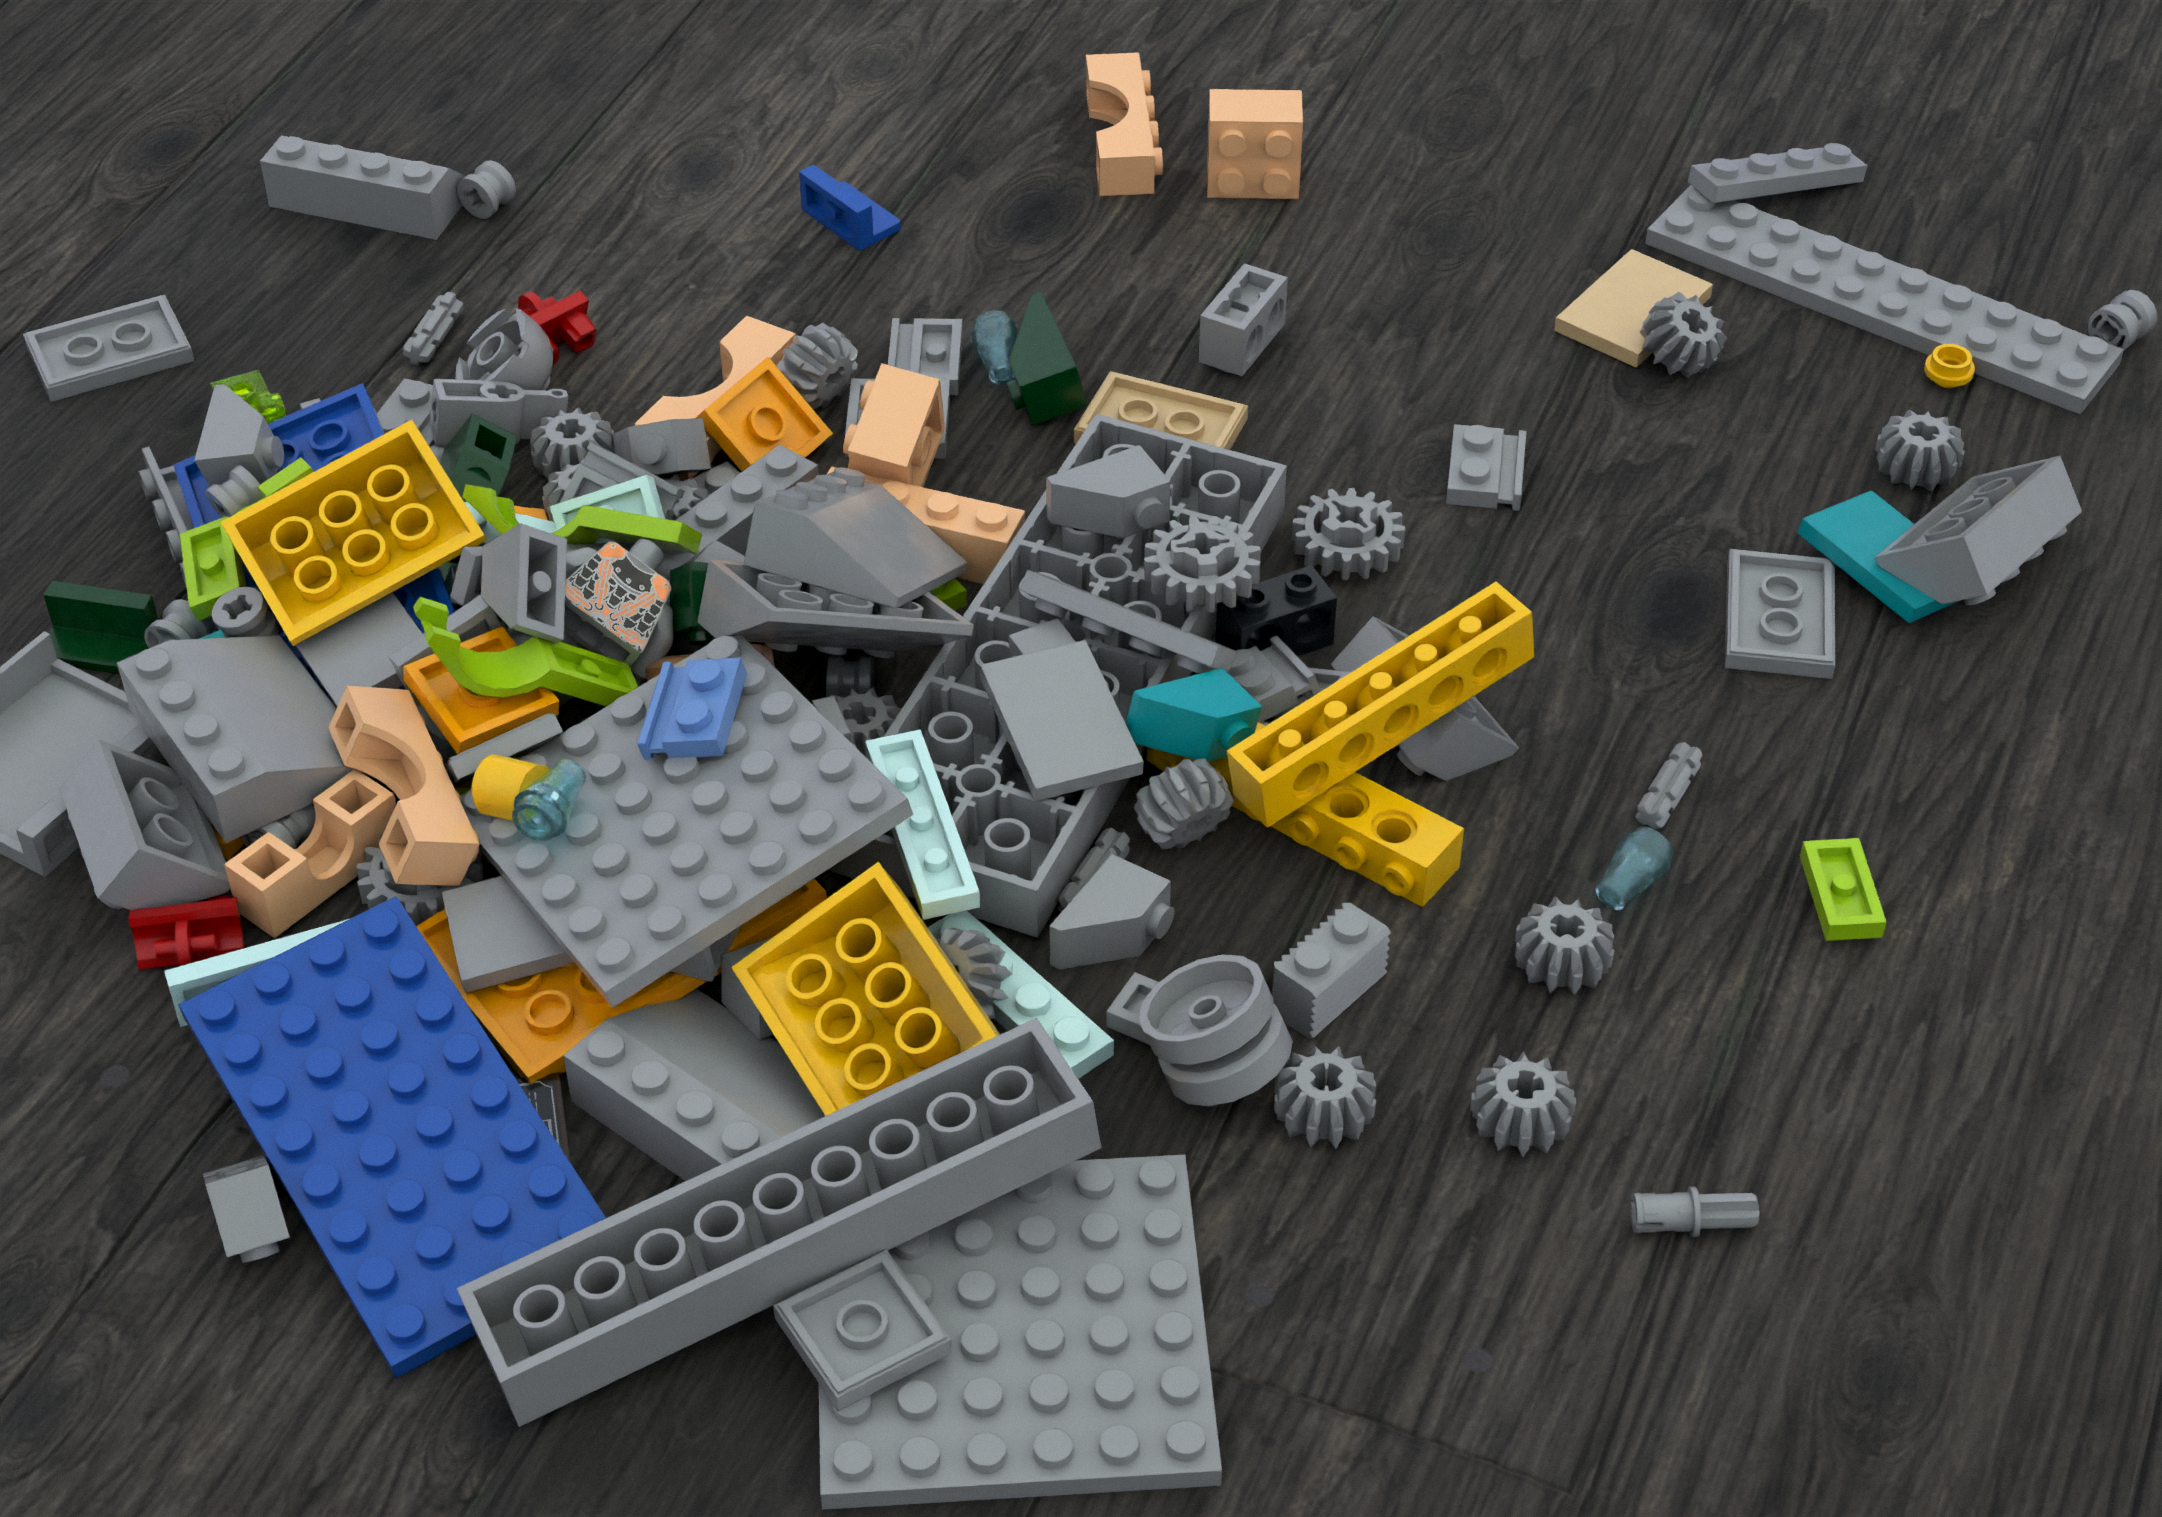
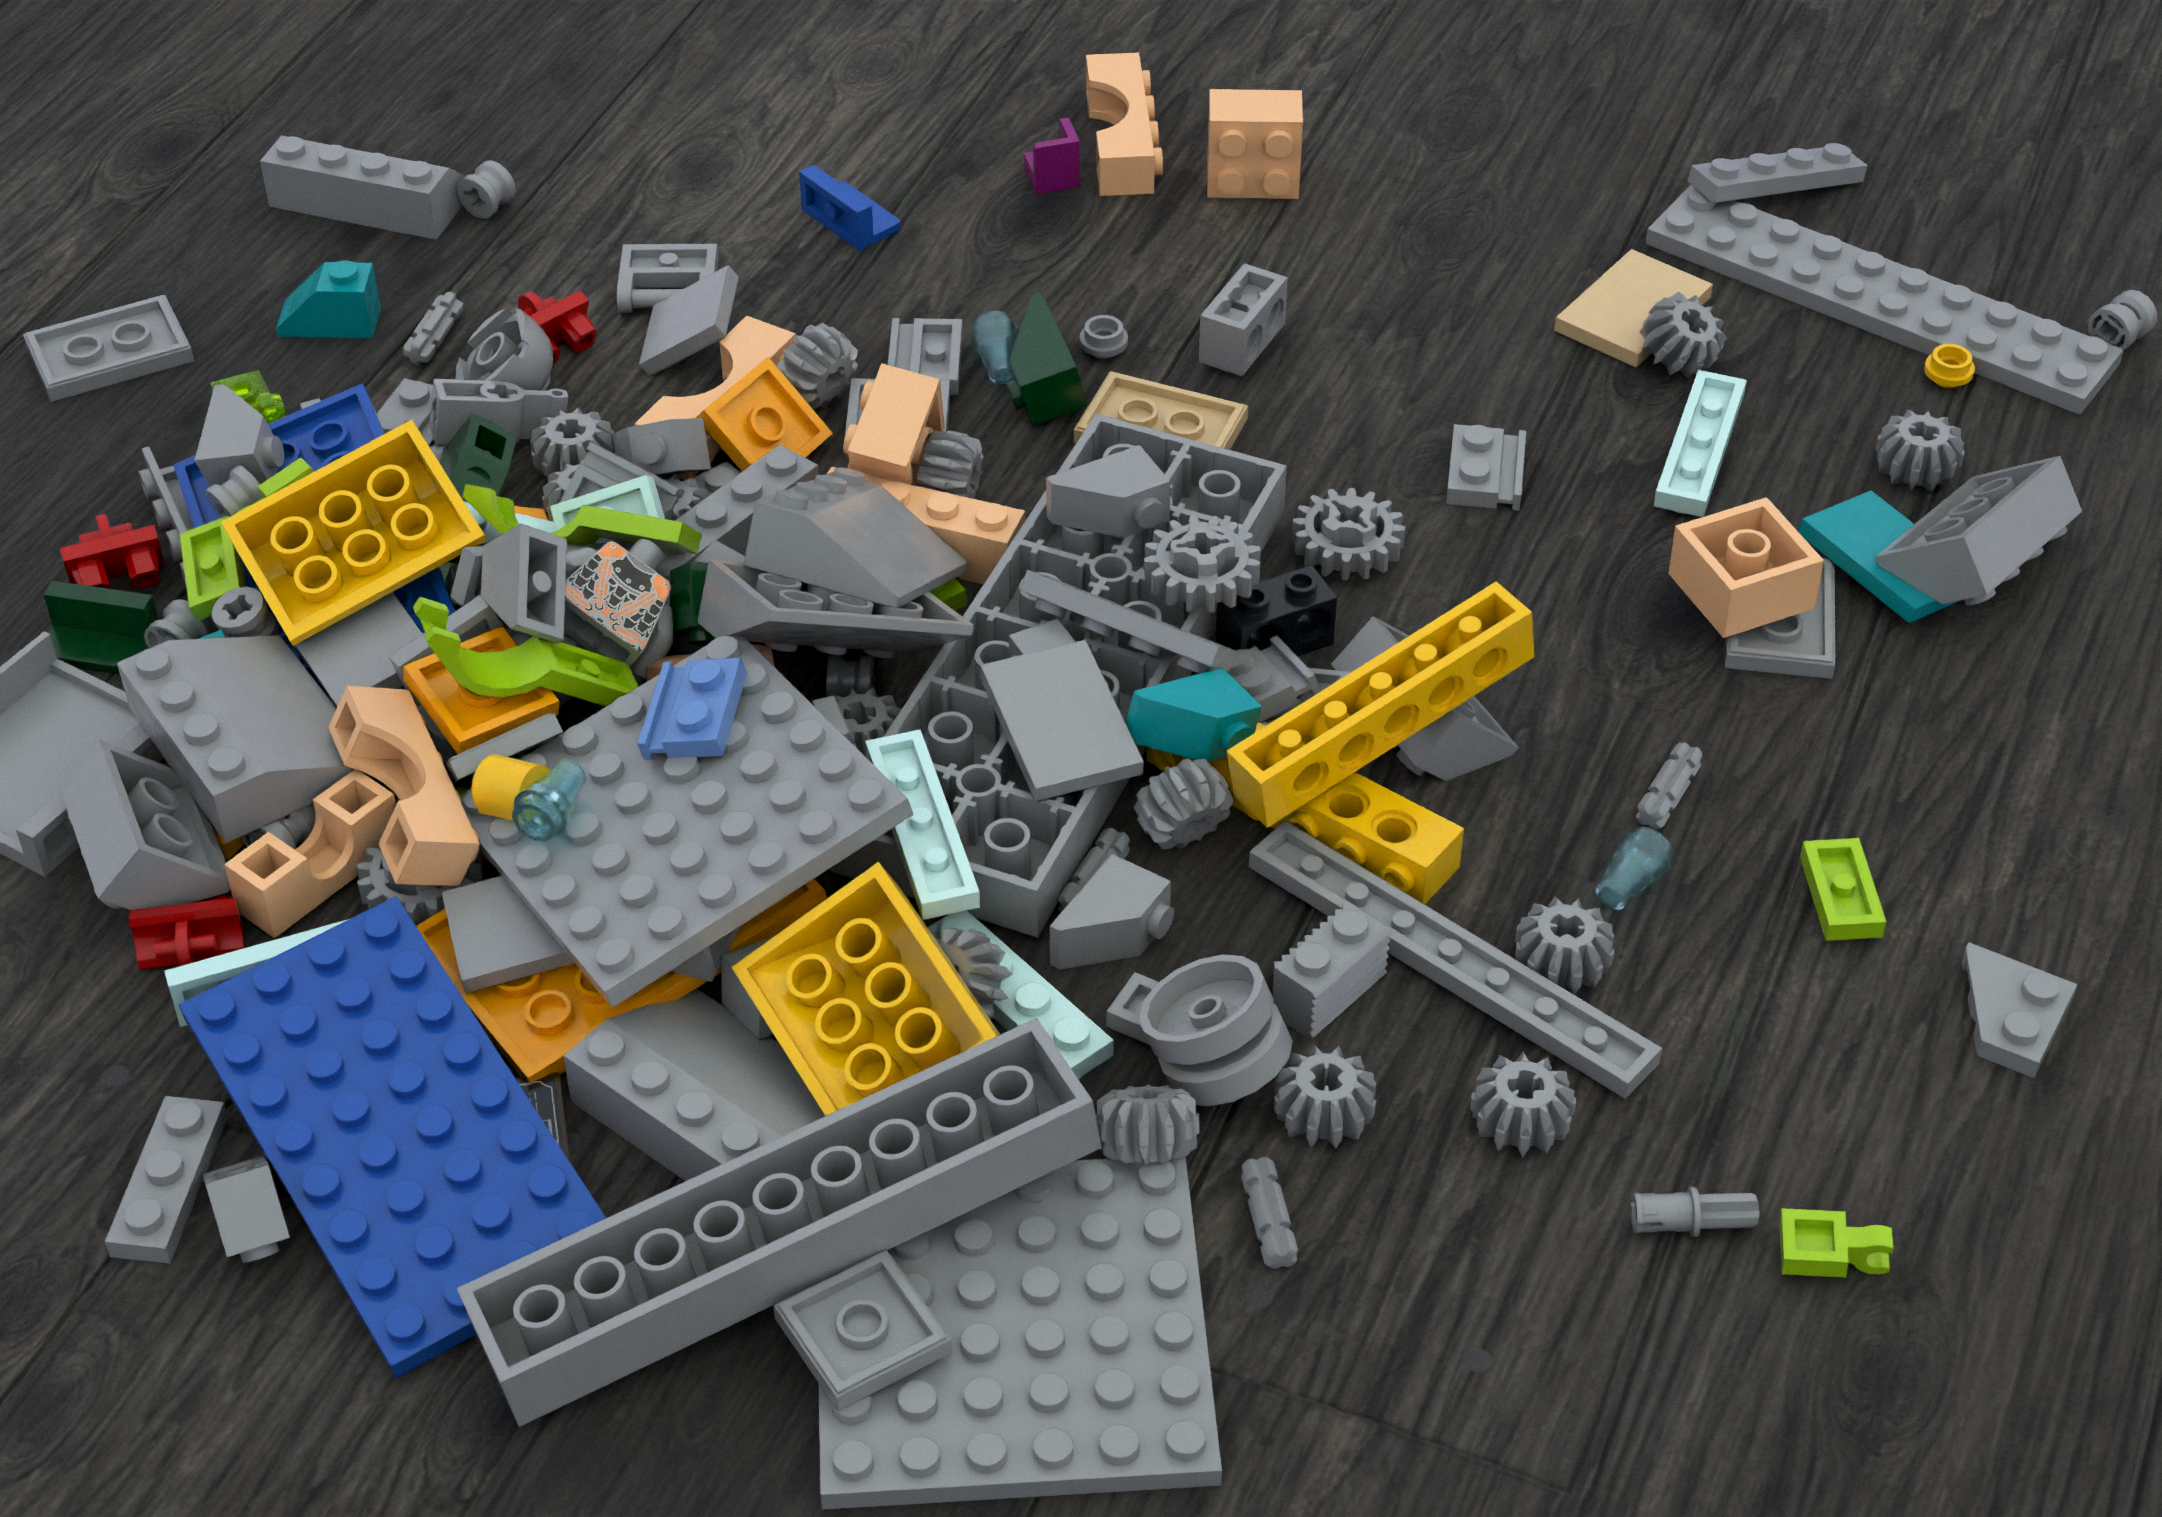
(113, 553): none -> red hips
(166, 1180): none -> light grey plate
(333, 303): none -> teal slope
(660, 267): none -> light grey plate
(689, 321): none -> light grey tile
(951, 464): none -> light grey gear
(1056, 162): none -> magenta panel
(1103, 337): none -> light grey plate
(1147, 1124): none -> light grey gear
(1269, 1213): none -> light grey axle
(1461, 961): none -> light grey plate
(1700, 443): none -> light aqua plate
(1745, 567): none -> light nougat brick
(1823, 1245): none -> lime plate
(2014, 1008): none -> light grey wing

